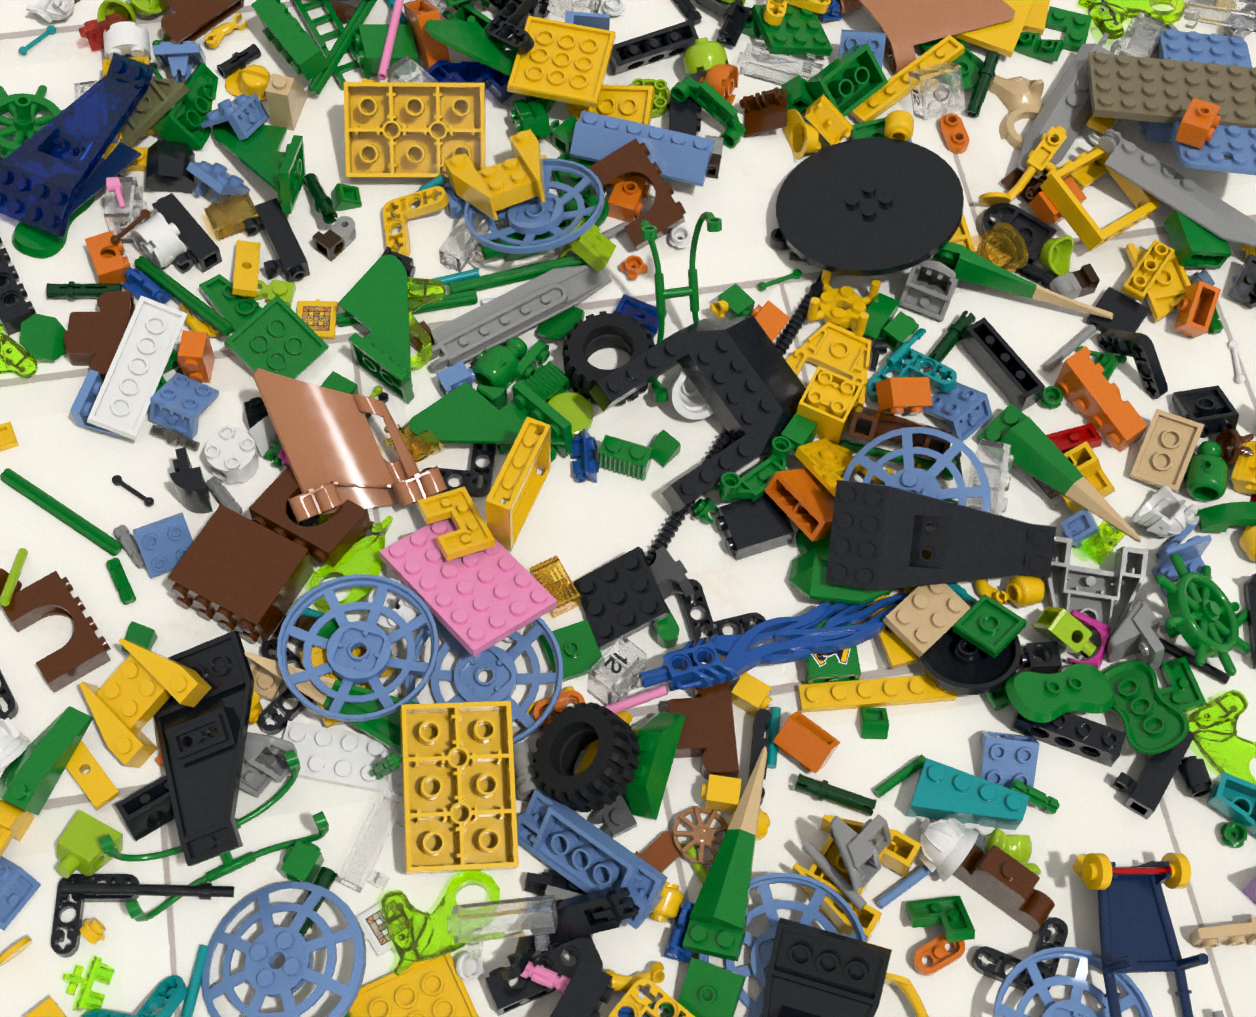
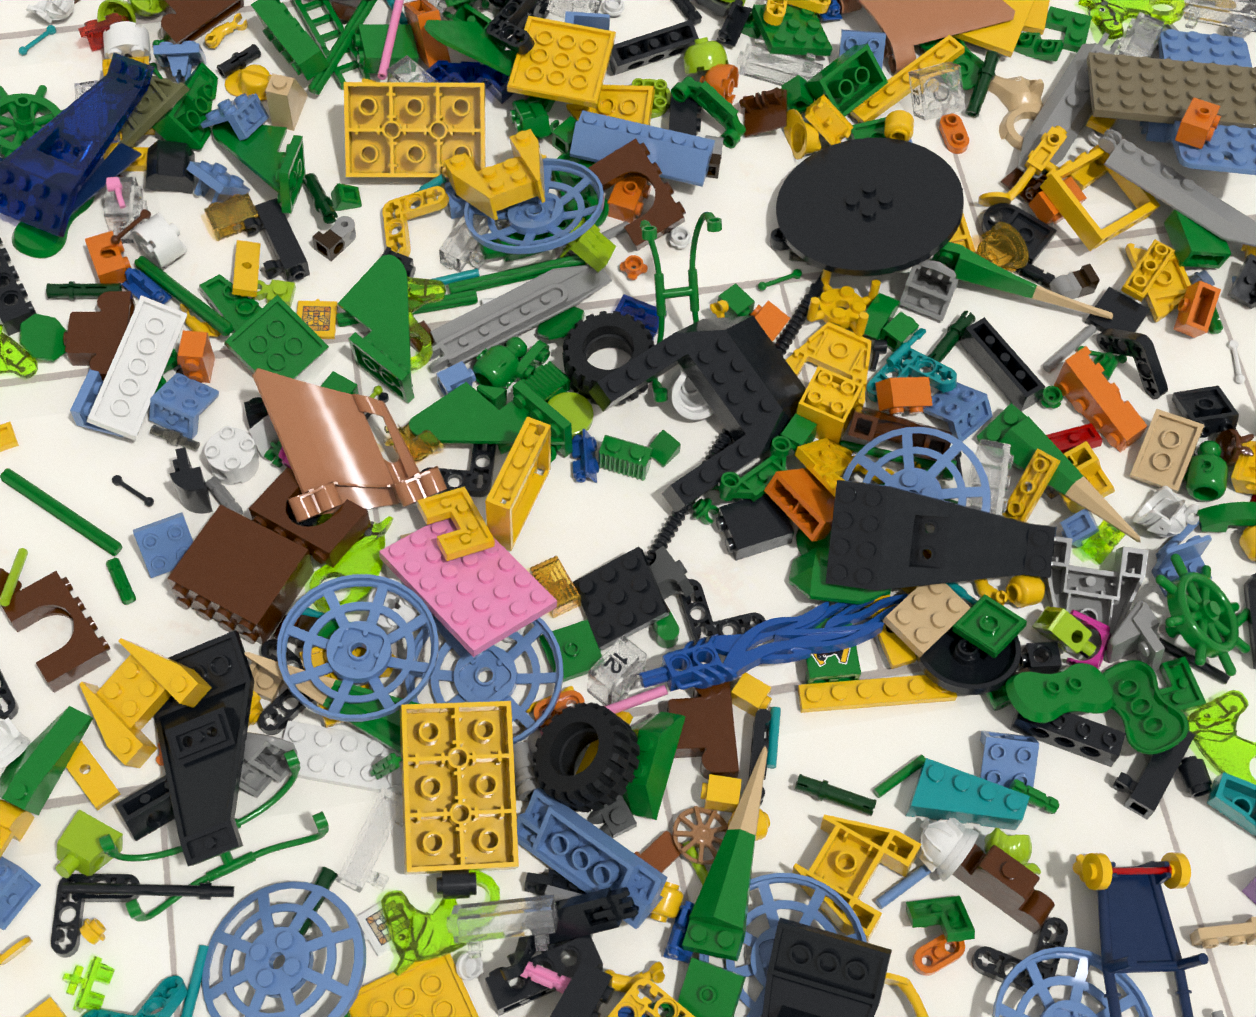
(130, 545): light grey axle -> none
(141, 635): green slope -> none
(200, 247): black brick -> none
(302, 862): green brick -> none
(457, 884): none -> black brick
(806, 742): orange brick -> none
(834, 875): light grey piece -> none
(861, 850): light grey piece -> none
(874, 723): green slope -> none
(1038, 473): none -> yellow tile
(1056, 254): lime helmet -> none
(1236, 828): green plate -> none

